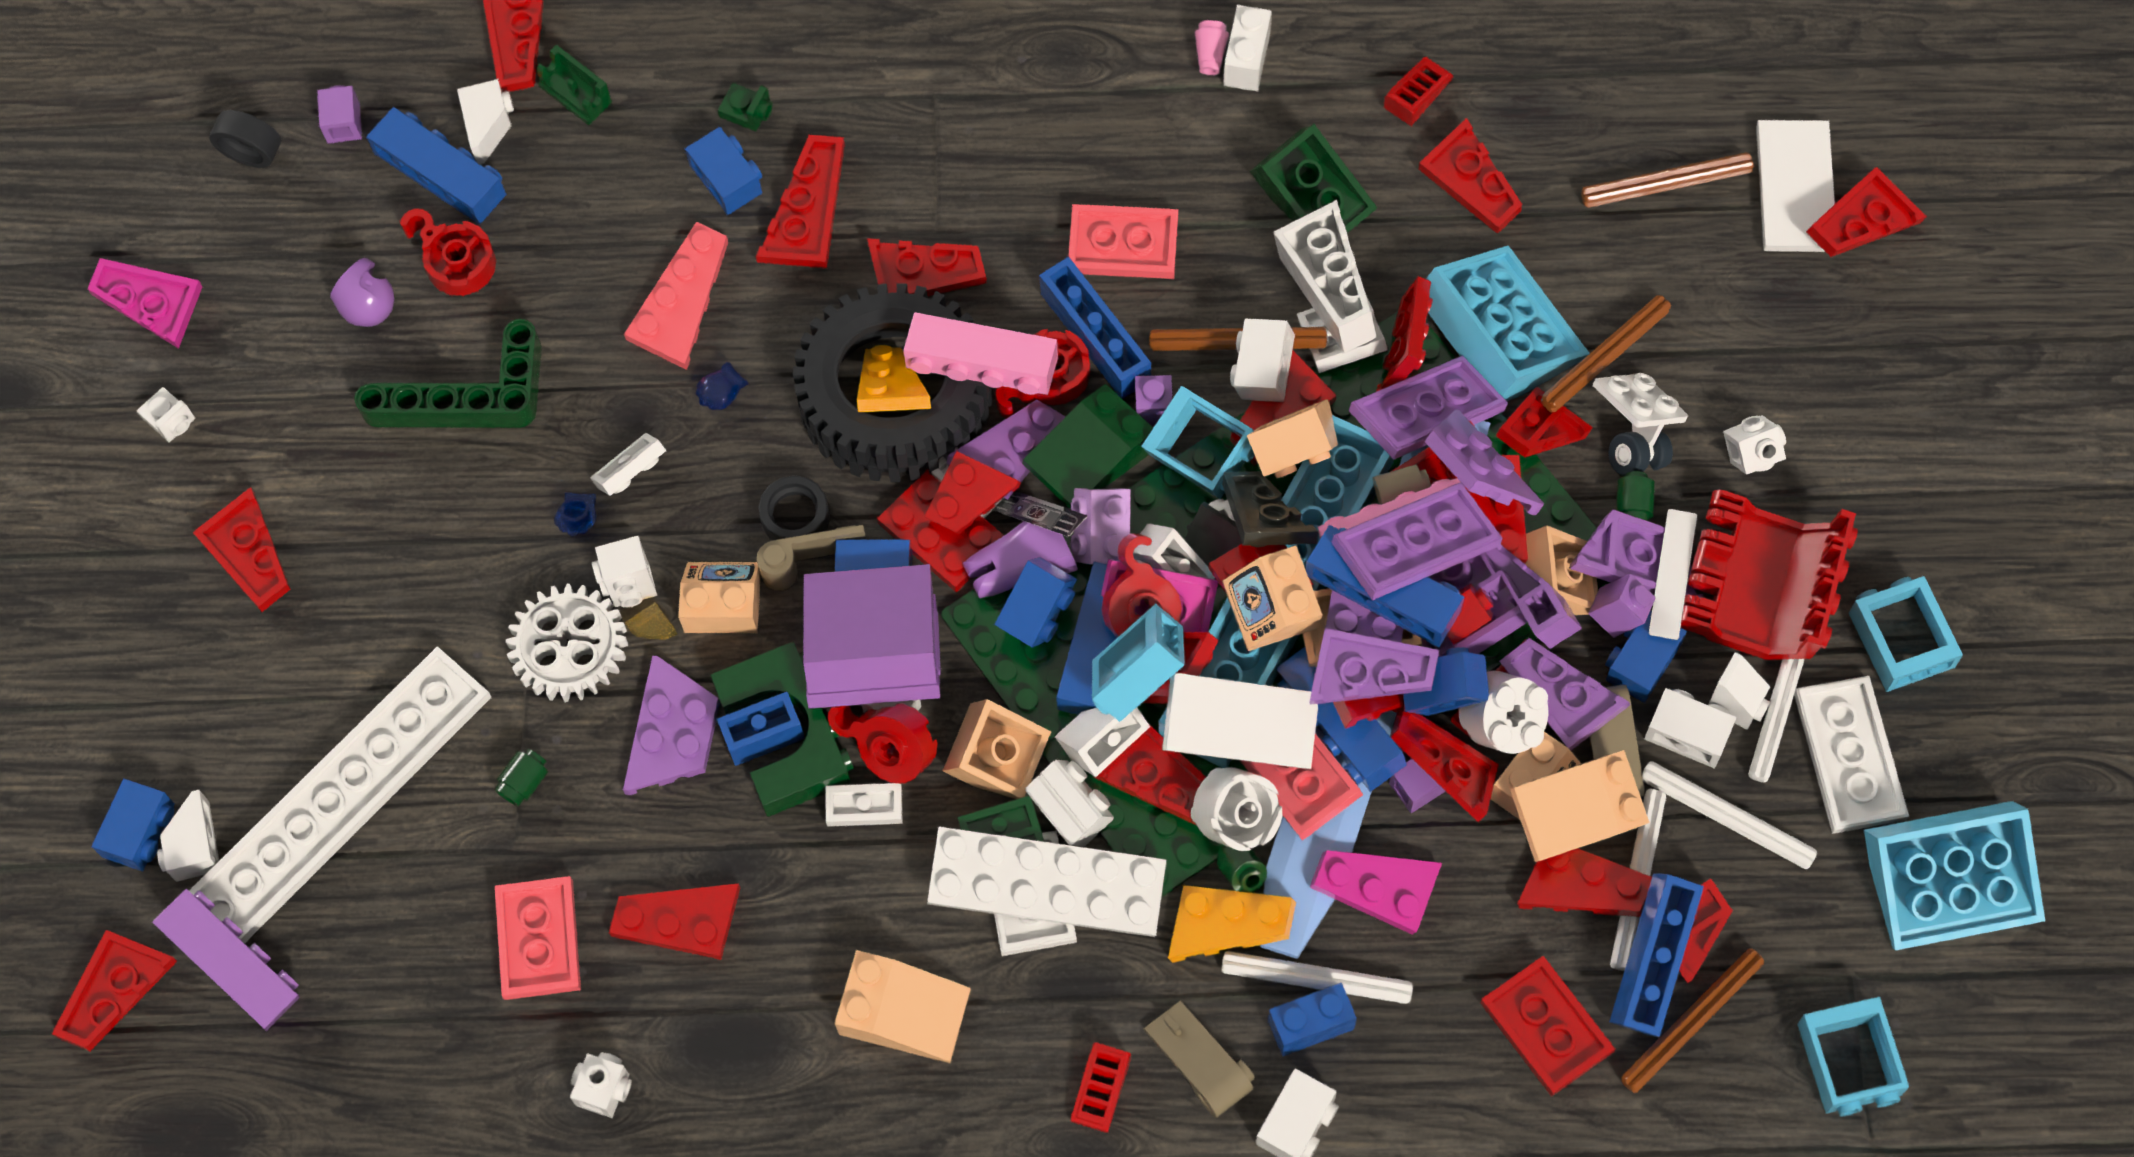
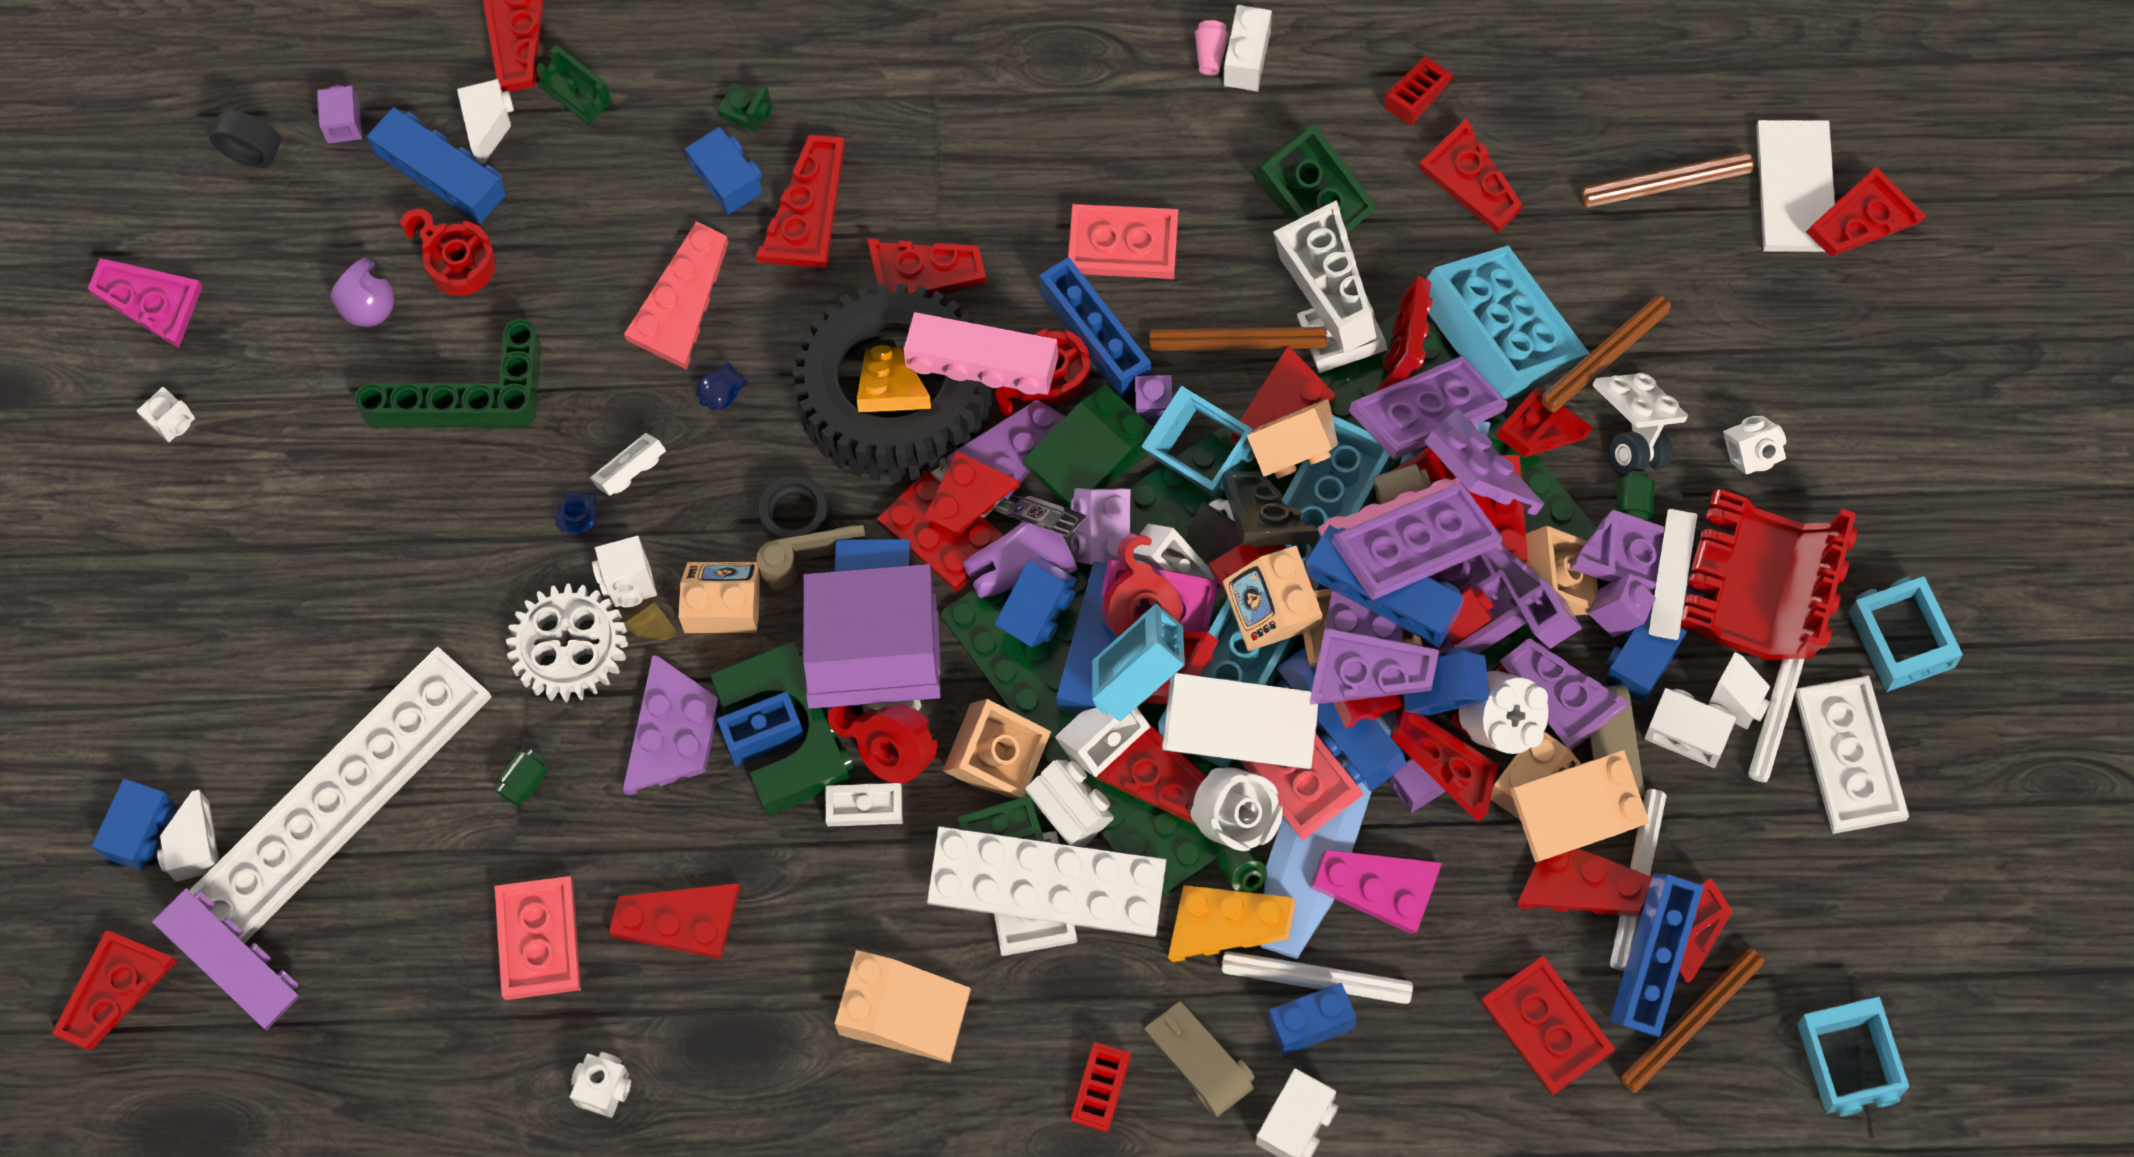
(245, 549): red wing -> none
(1263, 360): white brick -> none
(1729, 815): white axle -> none
(1956, 874): medium azure slope -> none

